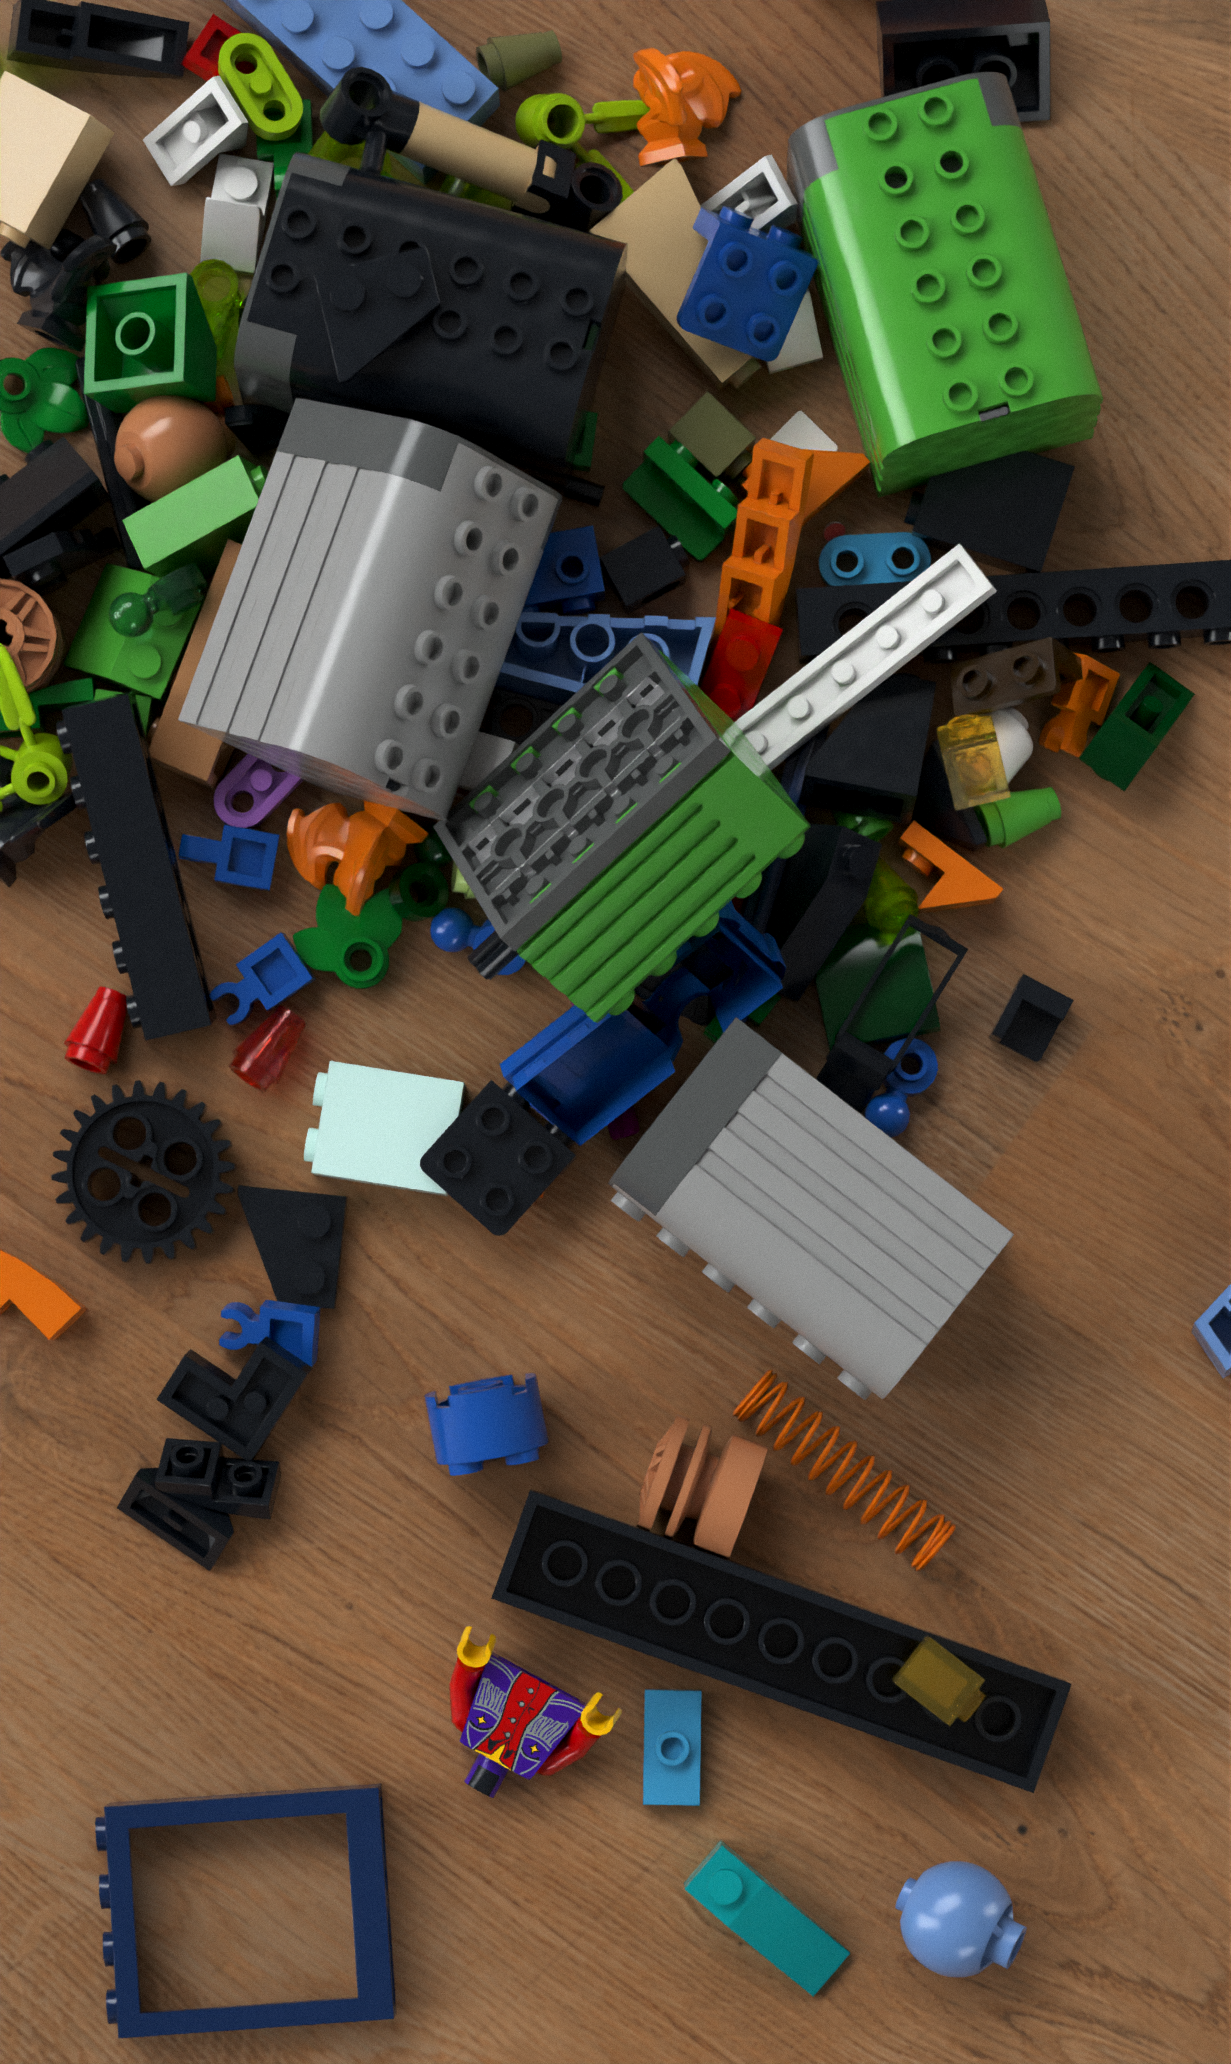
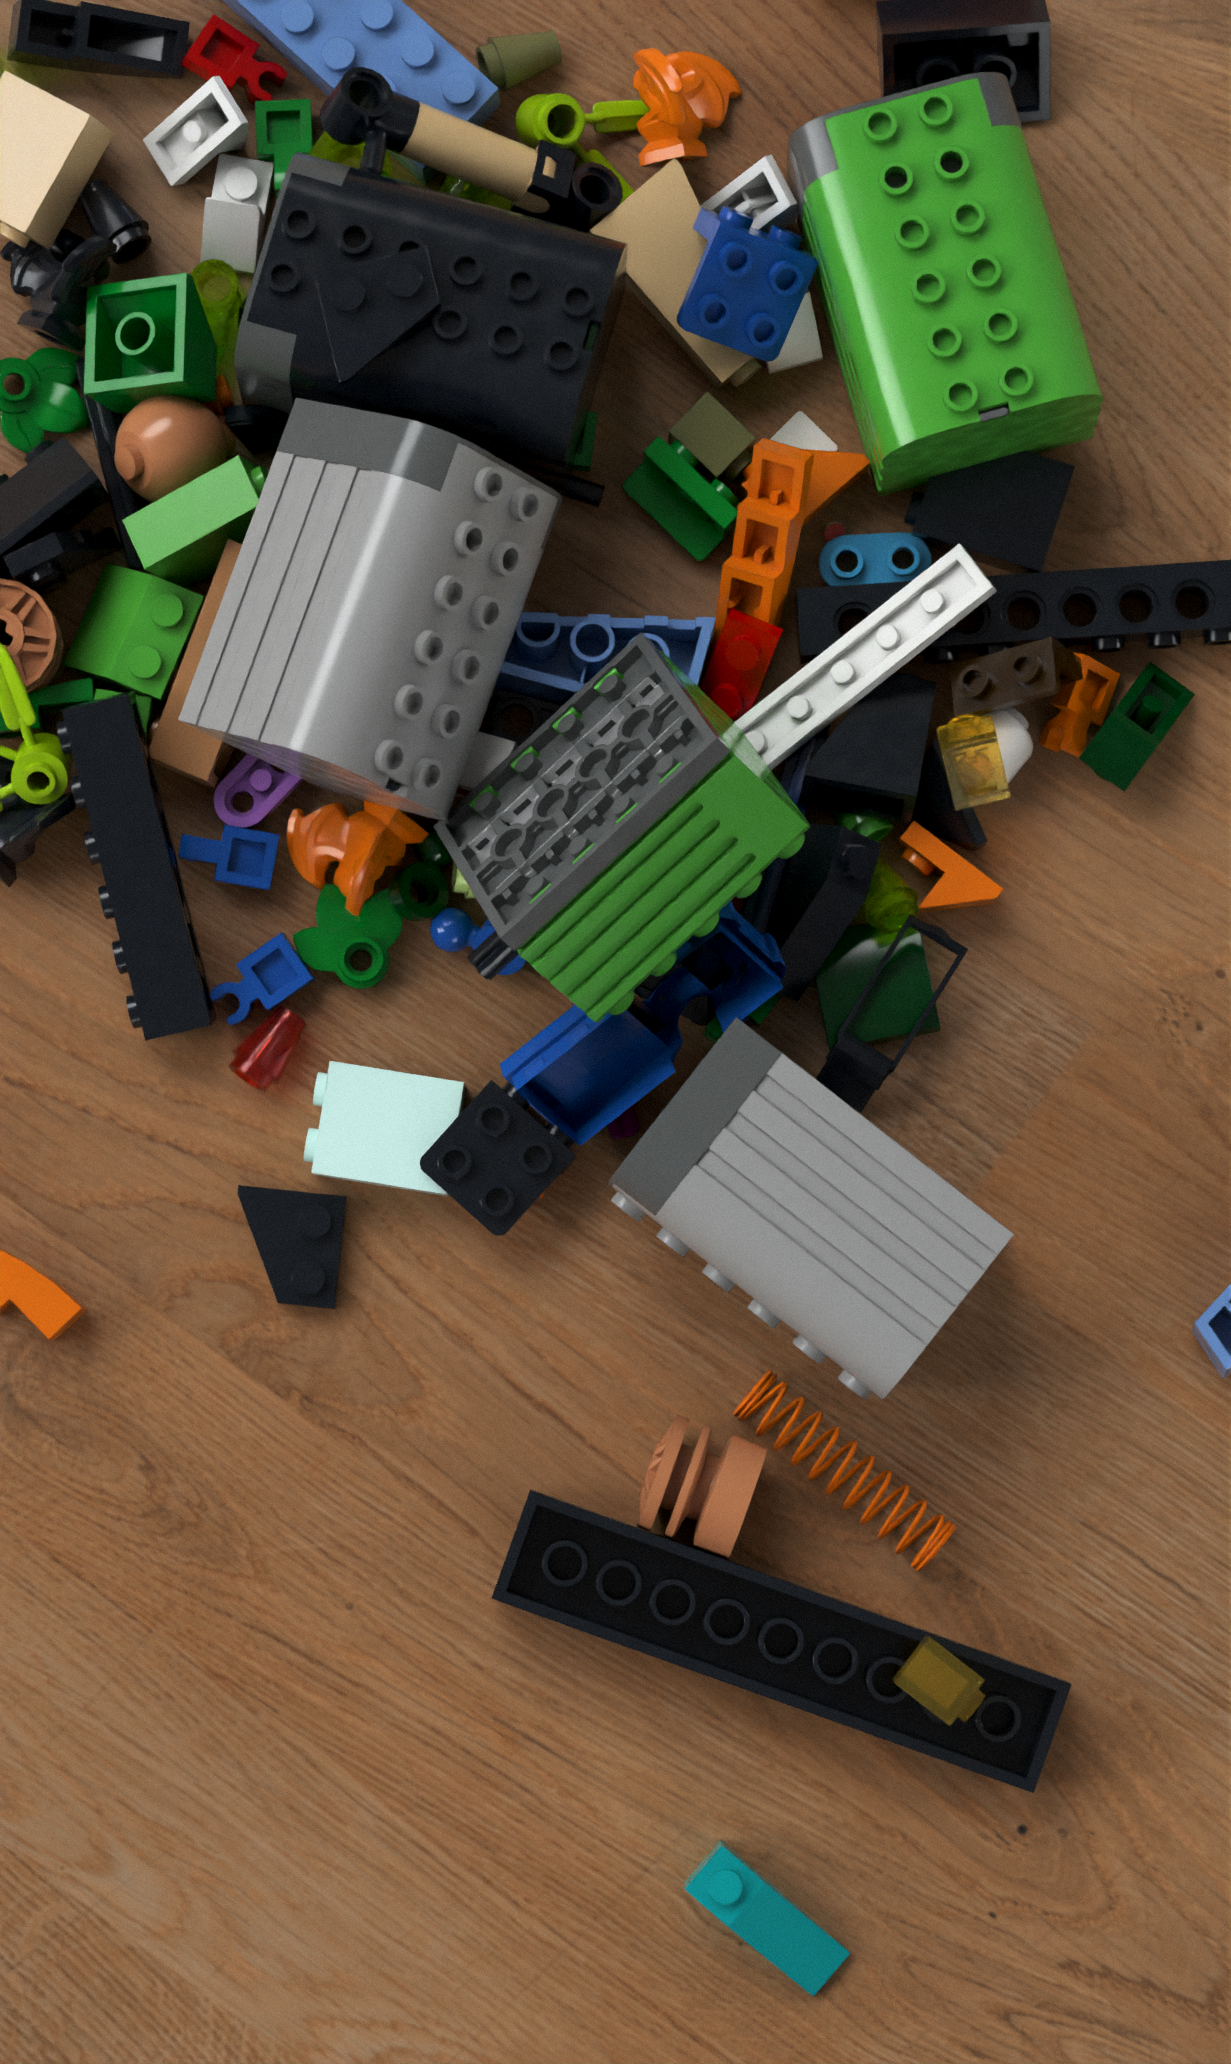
(98, 1032): red cone -> none
(166, 1126): black gear -> none
(178, 591): clear green plate -> none
(186, 1526): black slope -> none
(206, 1478): black slope -> none
(240, 1409): black plate -> none
(262, 89): lime plate -> none
(287, 1324): blue plate -> none
(368, 1895): dark blue window -> none
(487, 1422): blue brick -> none
(517, 1718): torso -> none
(568, 574): blue brick -> none
(645, 568): black brick -> none
(672, 1747): dark azure plate -> none
(889, 1109): blue plate -> none
(959, 1920): medium blue brick -> none
(1017, 816): bright green cone -> none
(1030, 1018): black panel -> none

